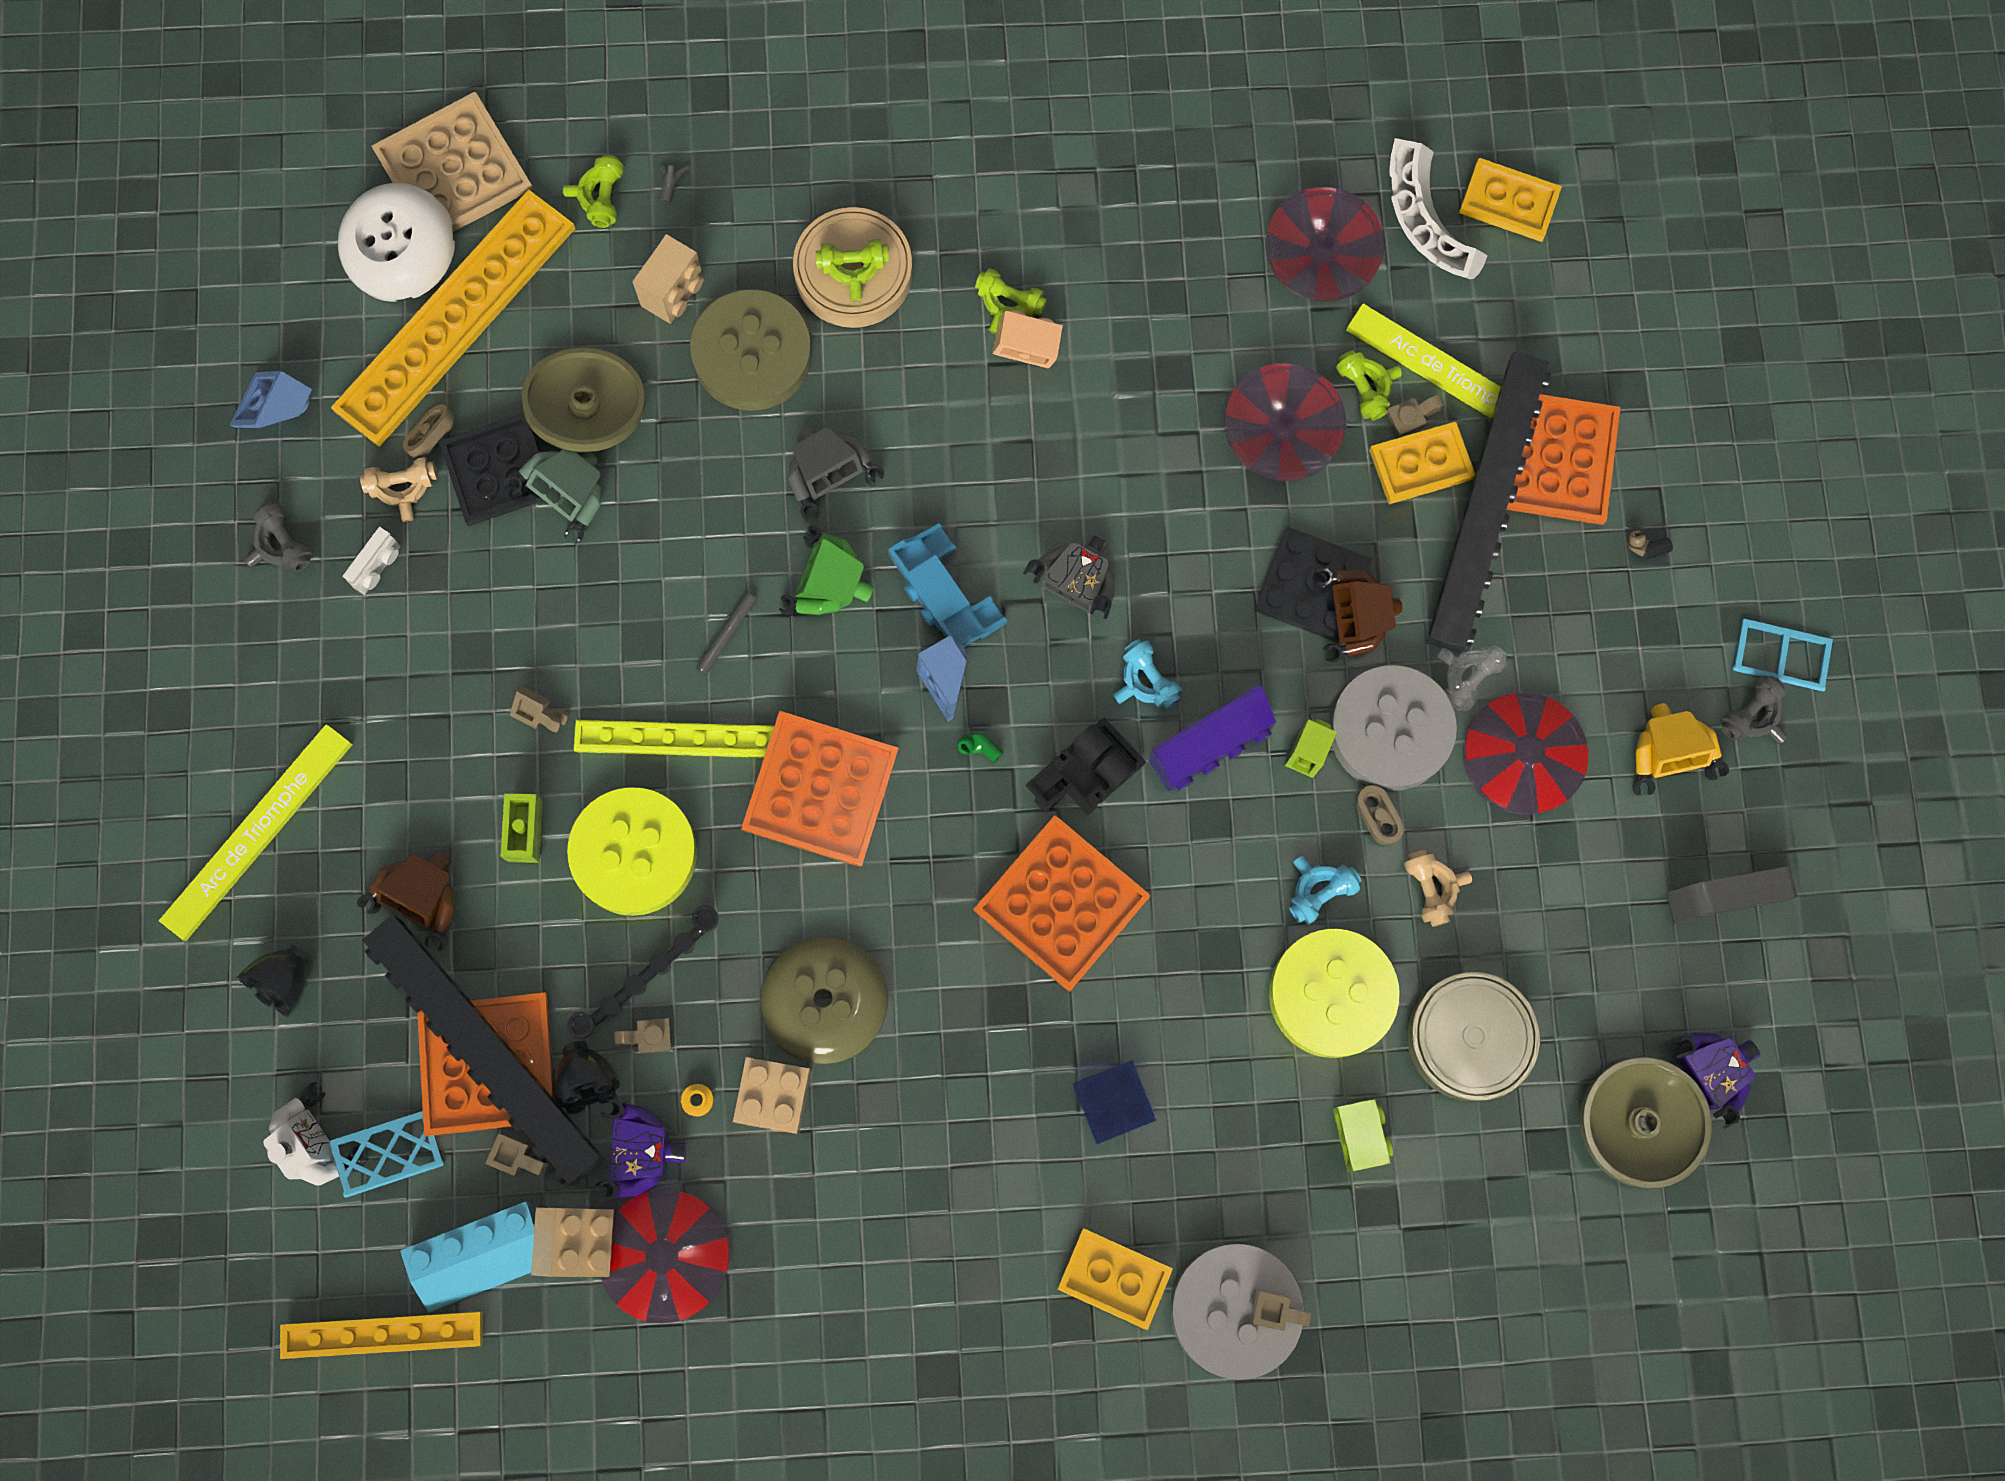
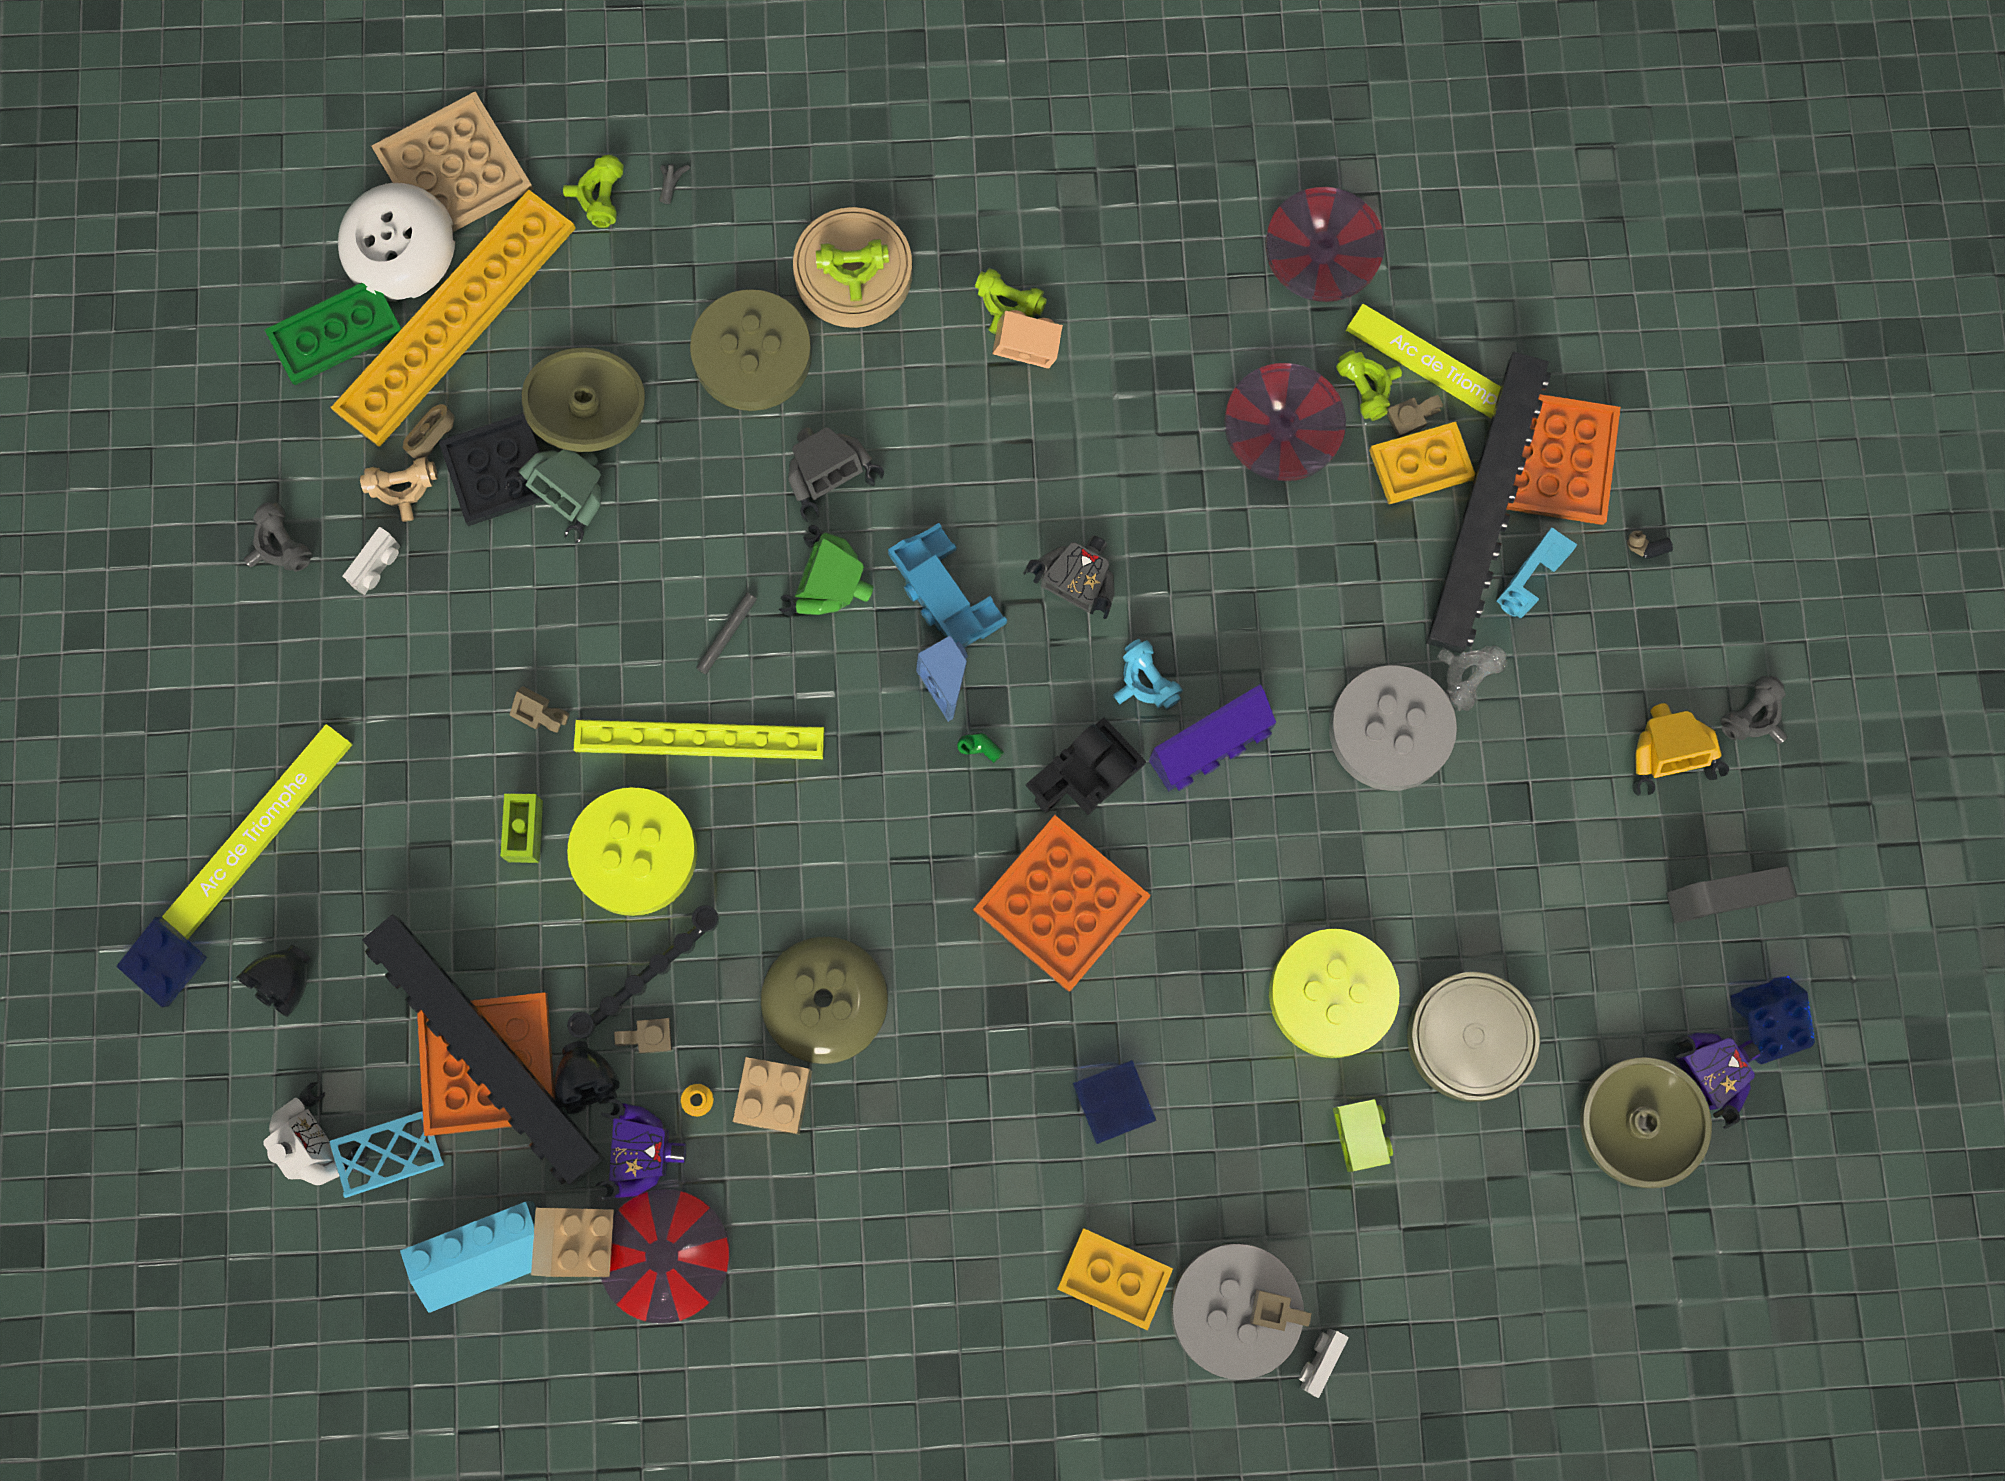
(161, 961): none -> clear blue plate
(270, 400): medium blue slope -> none
(332, 332): none -> green plate
(381, 1335): yellow plate -> none
(416, 892): reddish brown torso -> none
(511, 1156): dark tan plate -> none
(668, 279): tan brick -> none
(820, 789): orange plate -> none
(1290, 586): black plate -> none
(1311, 747): lime brick -> none
(1328, 1349): none -> white plate
(1341, 879): medium azure piece -> none
(1362, 610): reddish brown torso -> none
(1382, 814): dark tan plate -> none
(1417, 216): white brick -> none
(1423, 868): tan piece -> none
(1510, 199): yellow plate -> none
(1525, 753): dish -> none
(1551, 552): none -> medium azure window
(1776, 1017): none -> clear blue bracket
(1786, 634): medium azure window -> none

